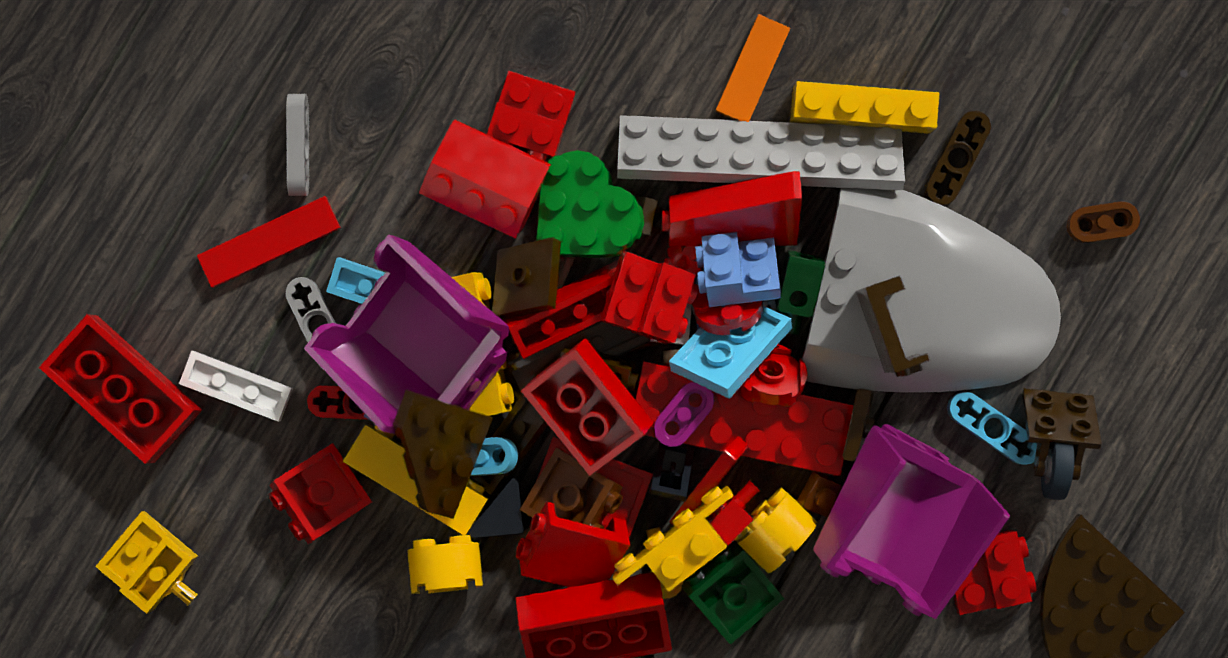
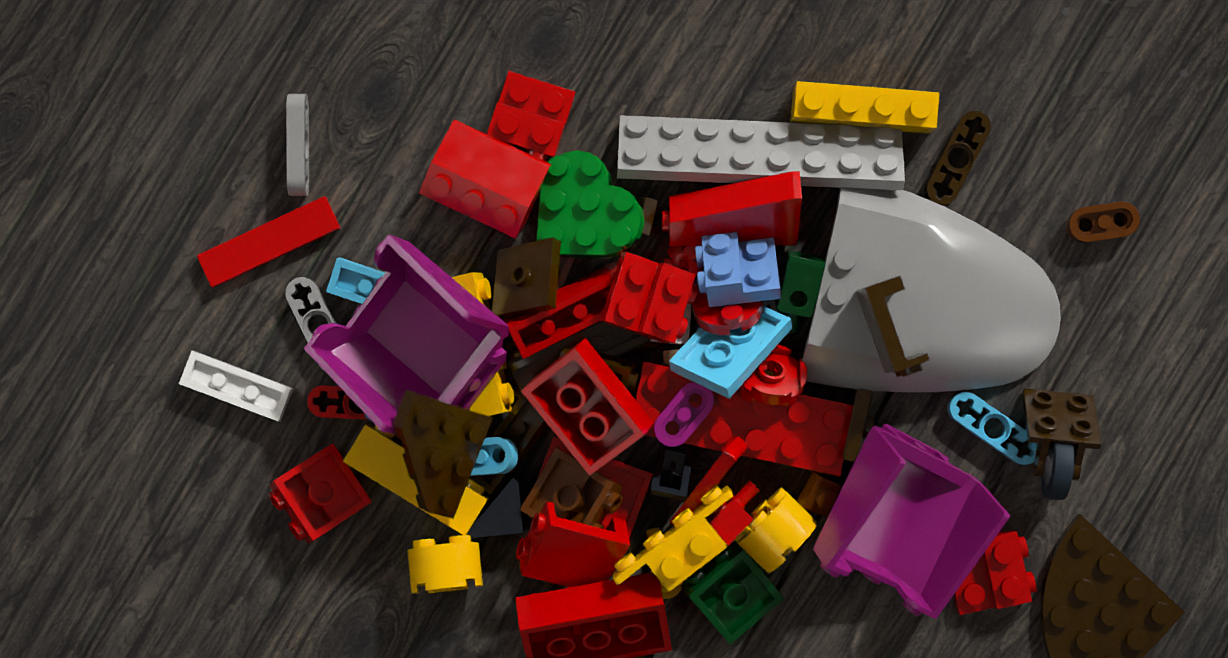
(120, 388): red brick -> none
(149, 564): yellow plate -> none
(752, 69): orange tile -> none

